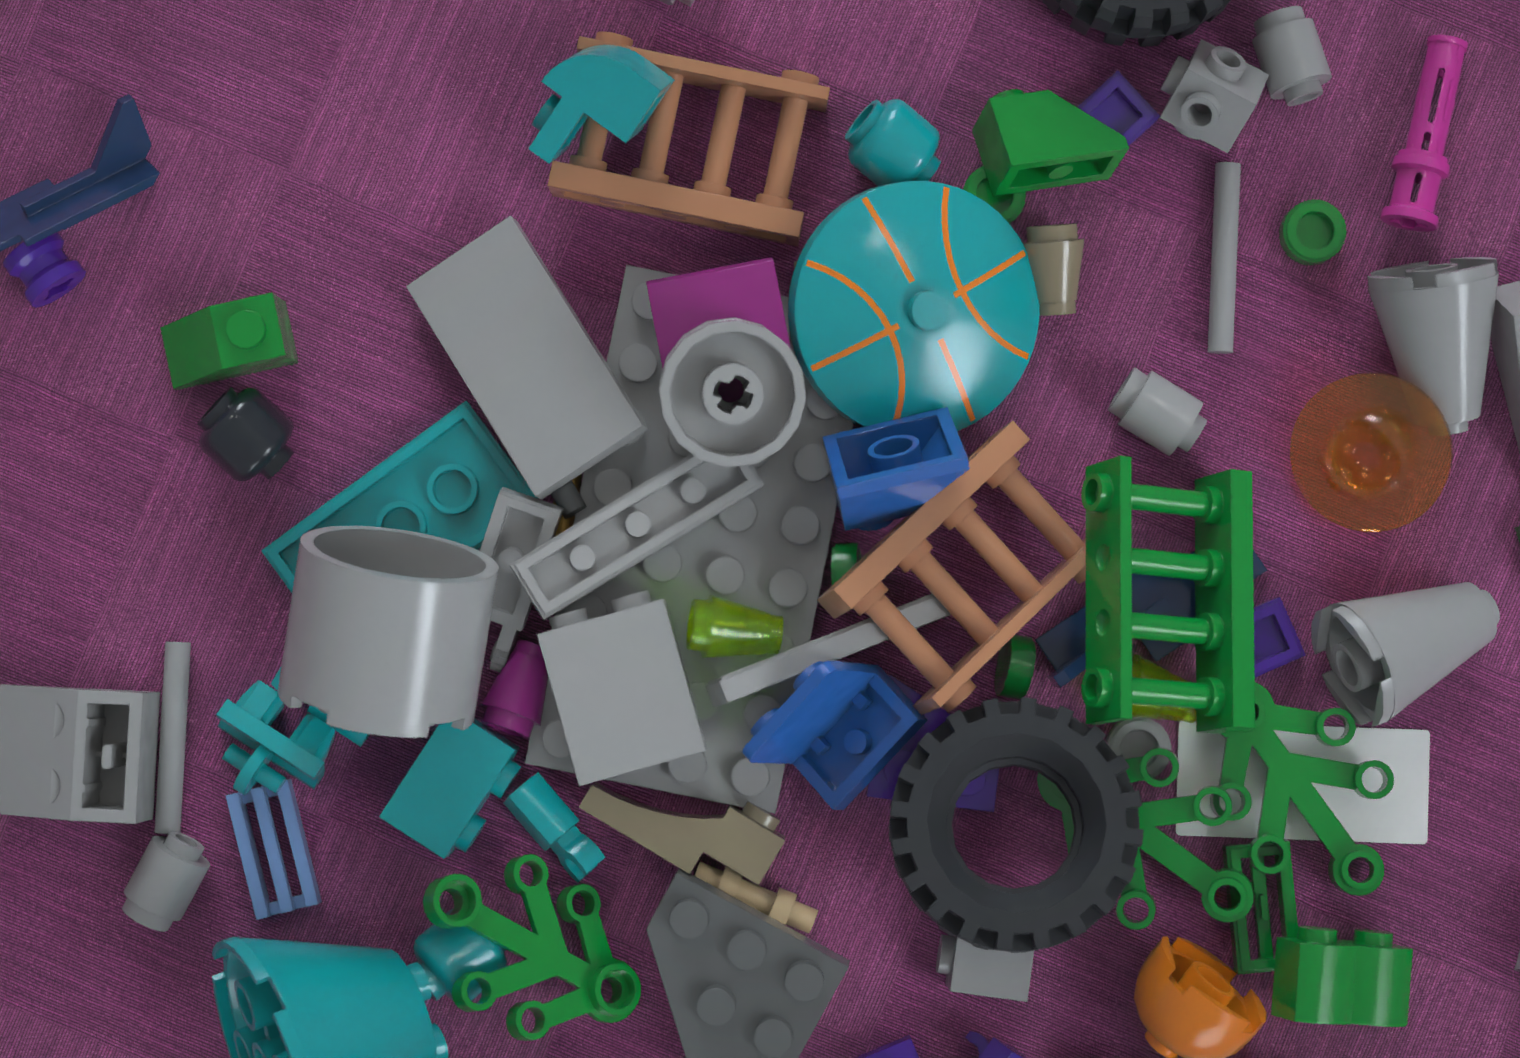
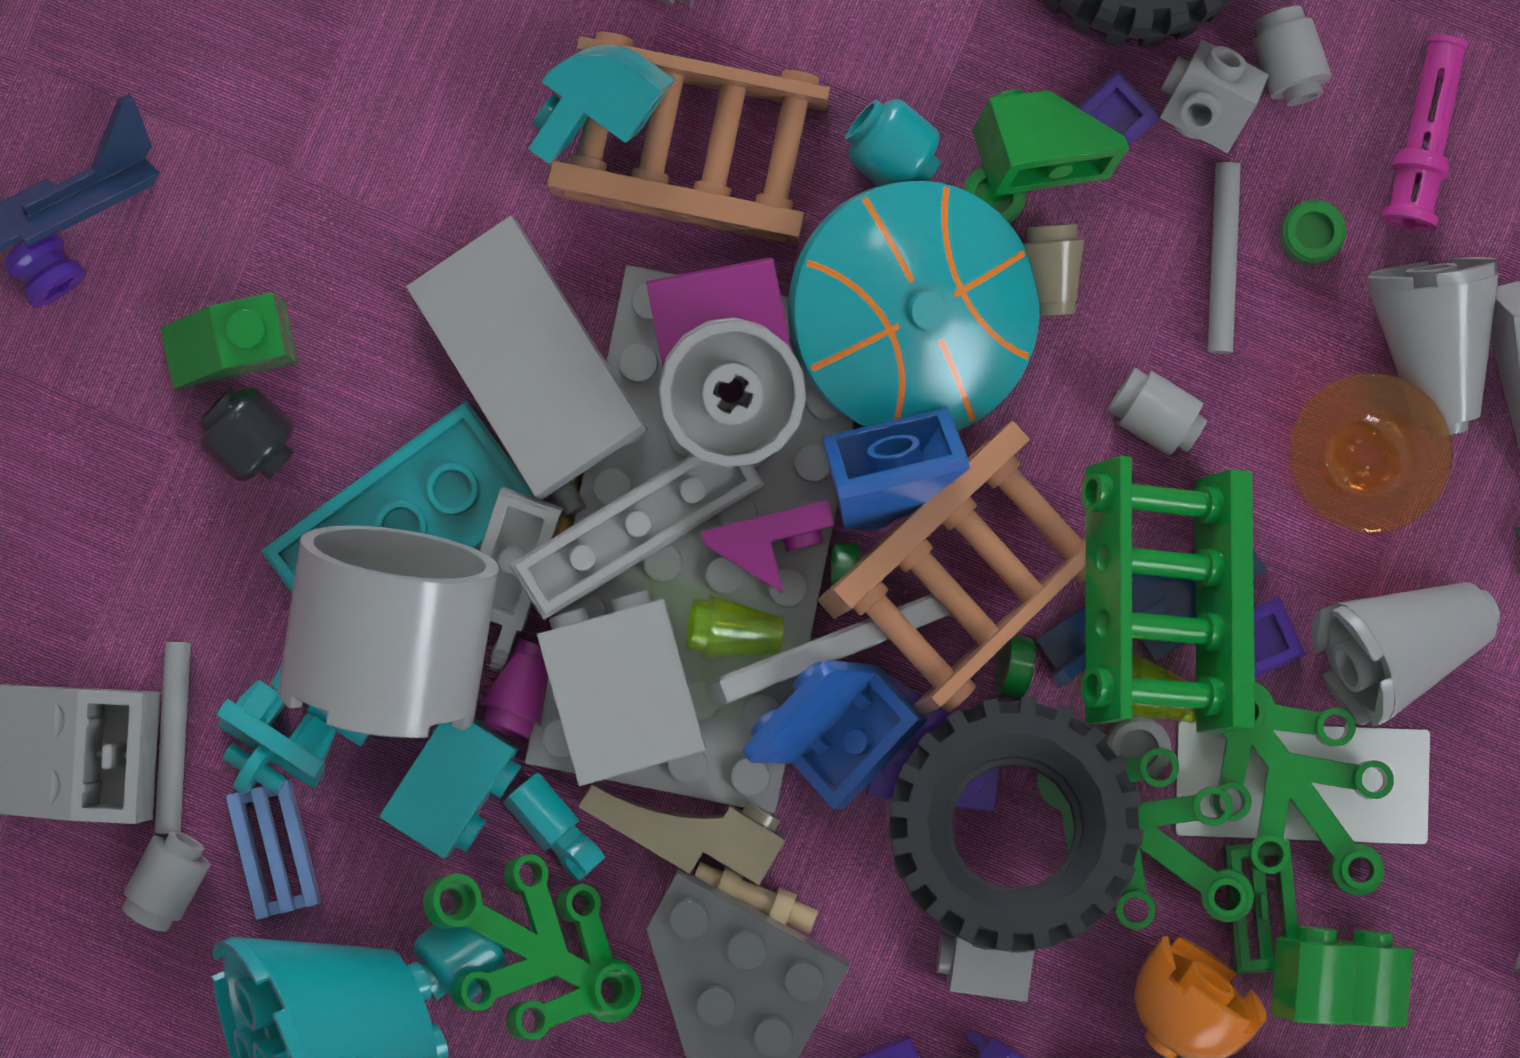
(749, 541): none -> magenta slope

